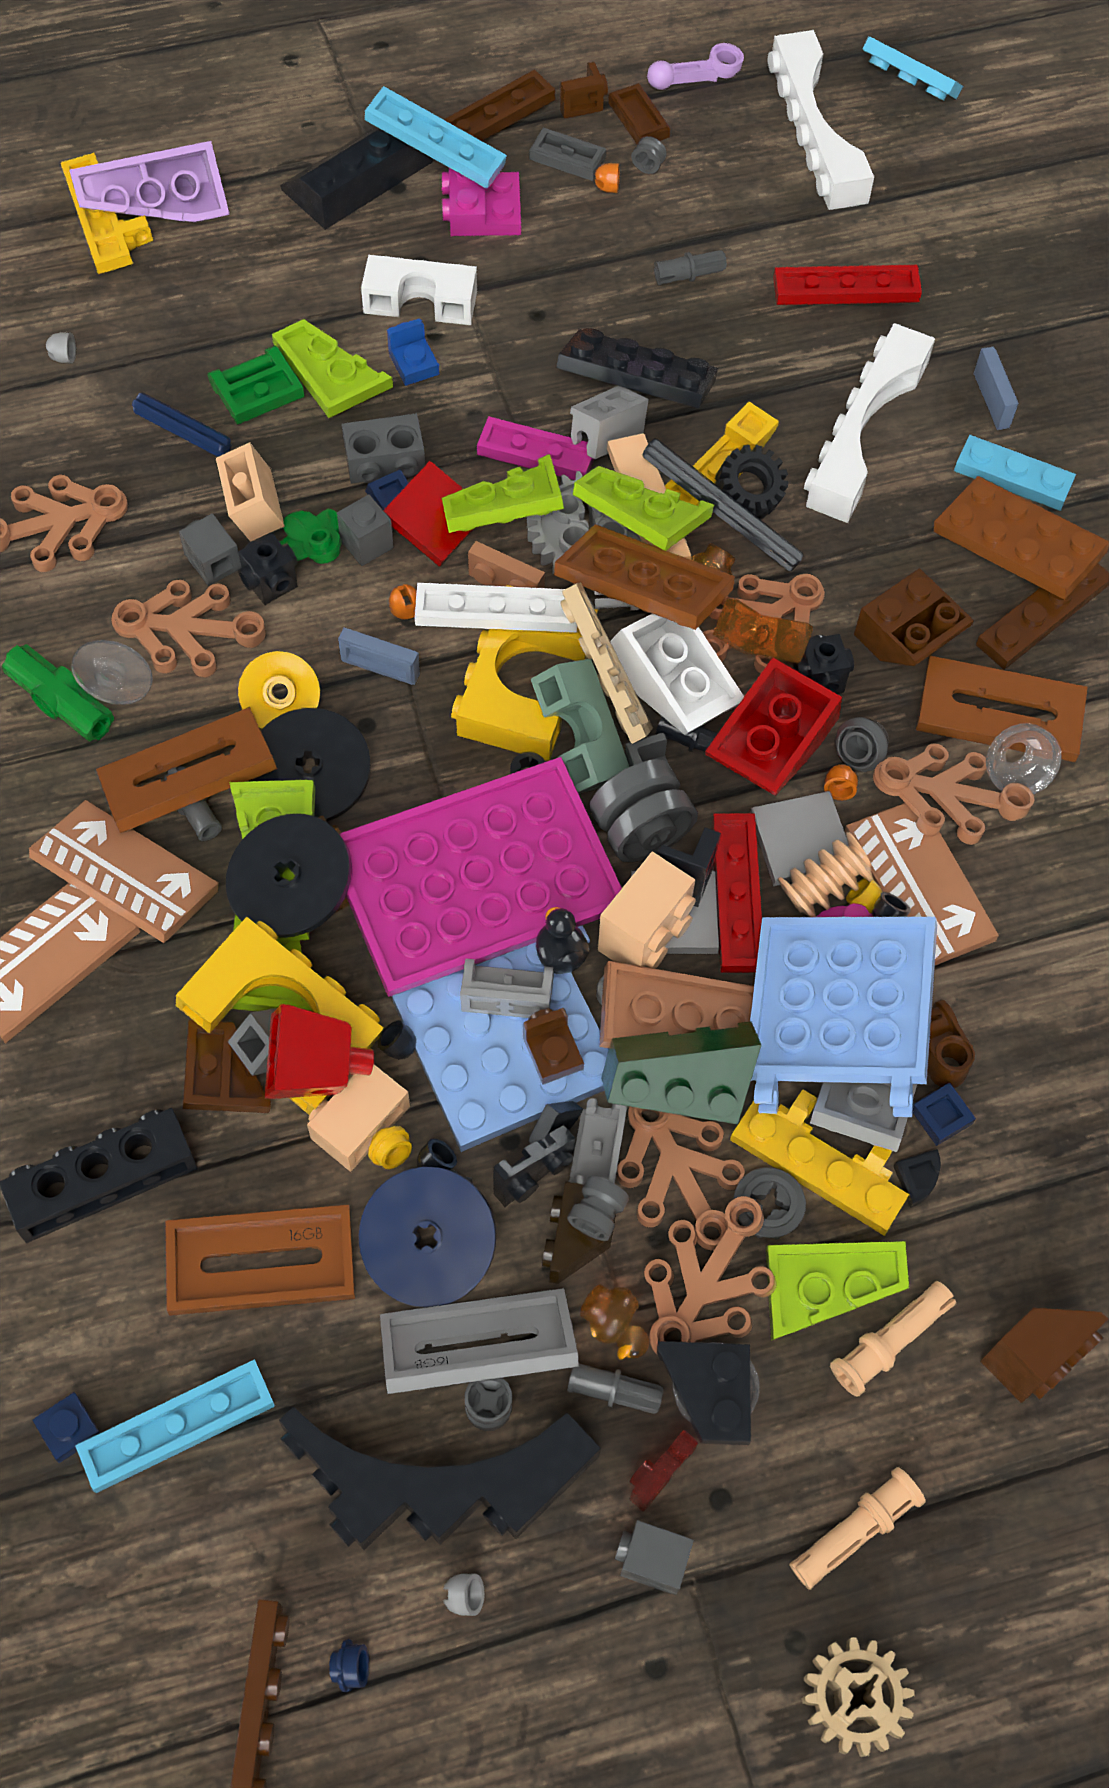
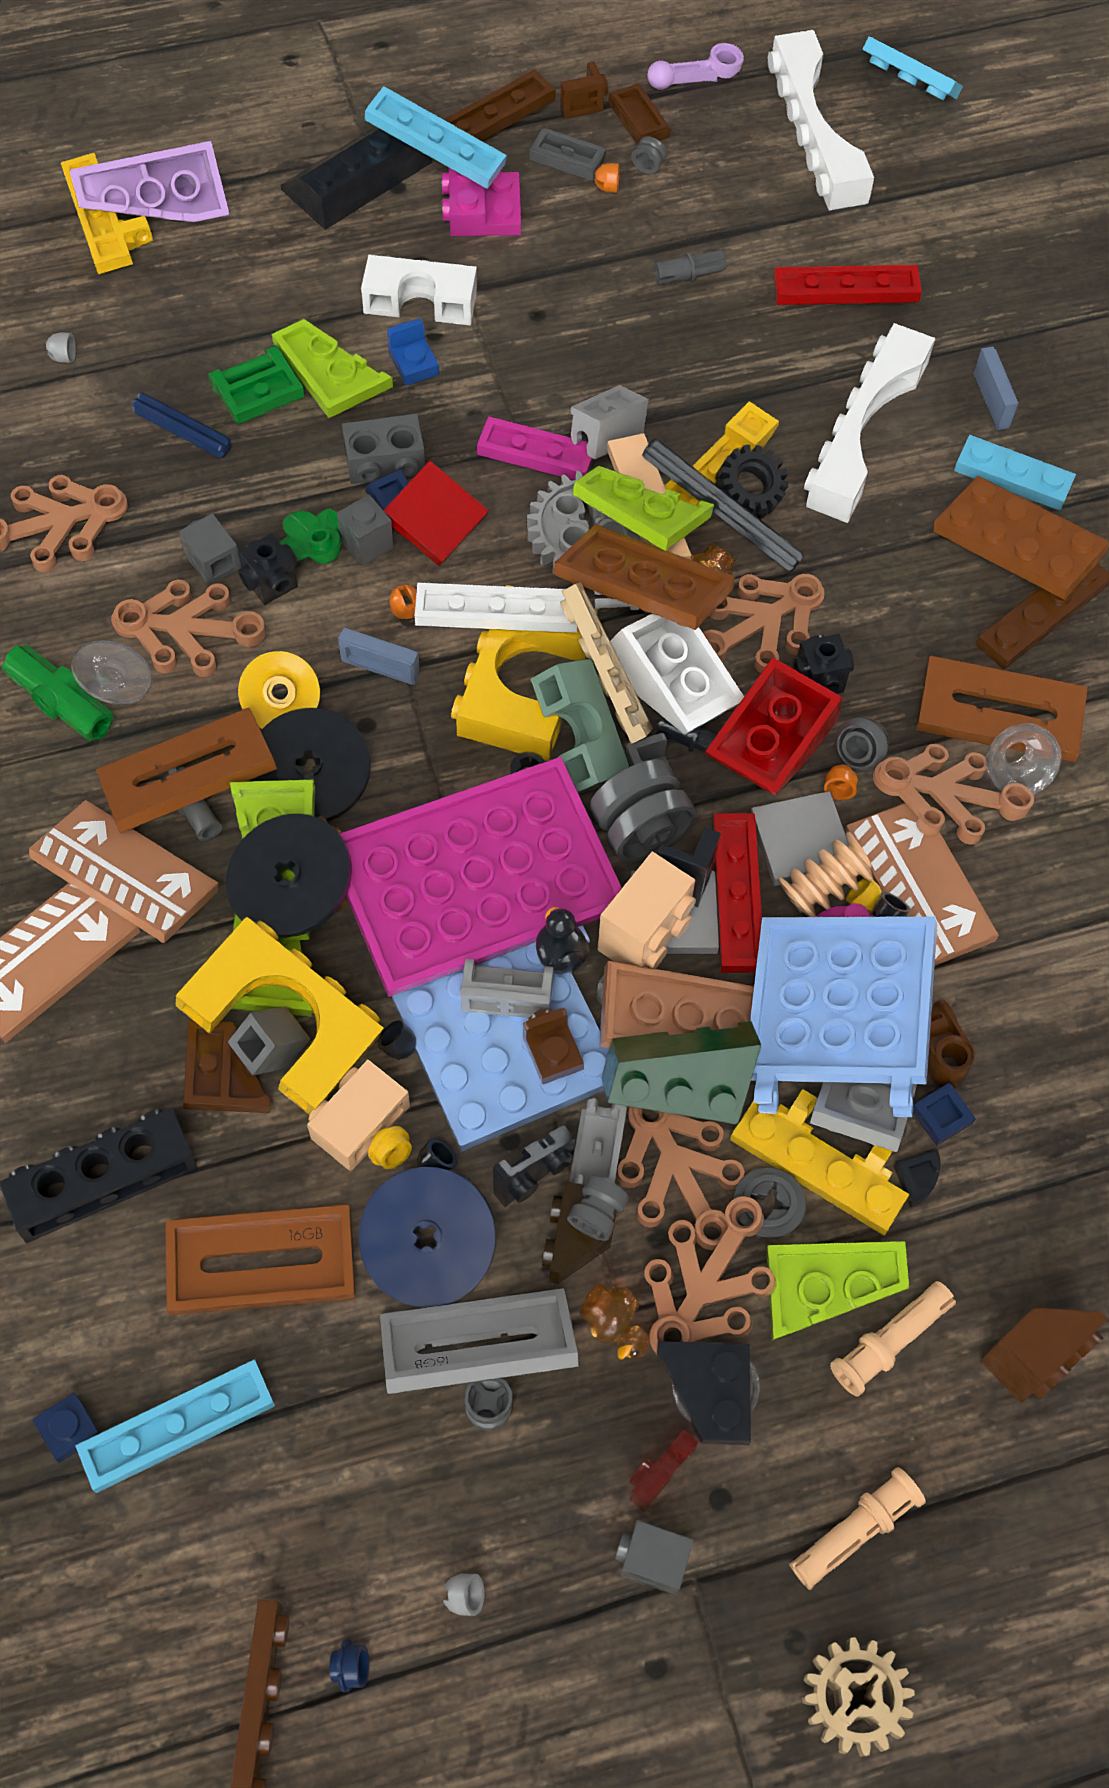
(249, 492): light nougat brick -> none
(311, 1054): red torso -> none
(376, 1492): black arch -> none
(499, 569): nougat plate -> none
(515, 497): lime wing -> none
(555, 1116): black tile -> none
(615, 1388): dark grey axle -> none
(638, 367): black plate -> none
(760, 634): clear orange bracket -> none
(910, 621): reddish brown slope -> none

